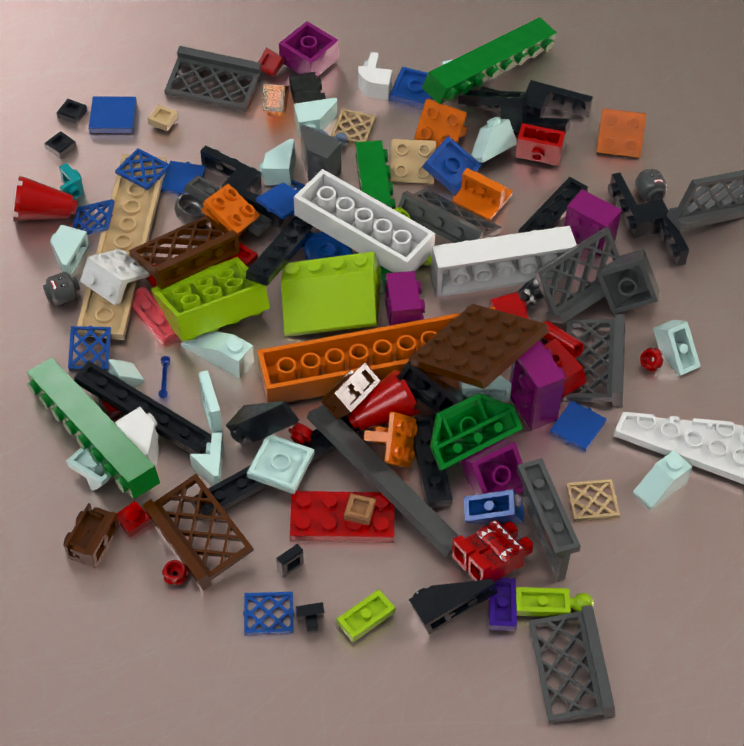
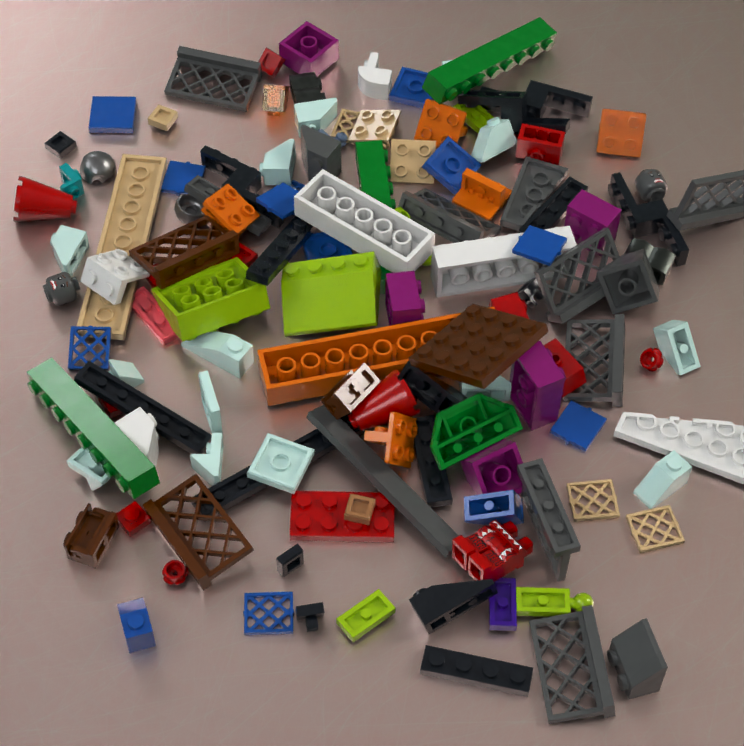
(71, 111): black tile -> none
(91, 207): blue window -> none
(97, 166): none -> flat silver hair
(136, 625): none -> blue slope
(149, 158): blue window -> none
(165, 362): clear blue hinge -> none
(260, 420): black slope -> none
(300, 433): red plate -> none
(375, 126): none -> tan hinge
(476, 116): none -> lime plate
(476, 670): none -> black plate
(531, 190): none -> dark grey wing
(539, 245): none -> blue piece
(569, 342): red piece -> none
(637, 660): none -> dark grey slope
(658, 545): none -> tan window
(660, 259): none -> pearl dark grey brick

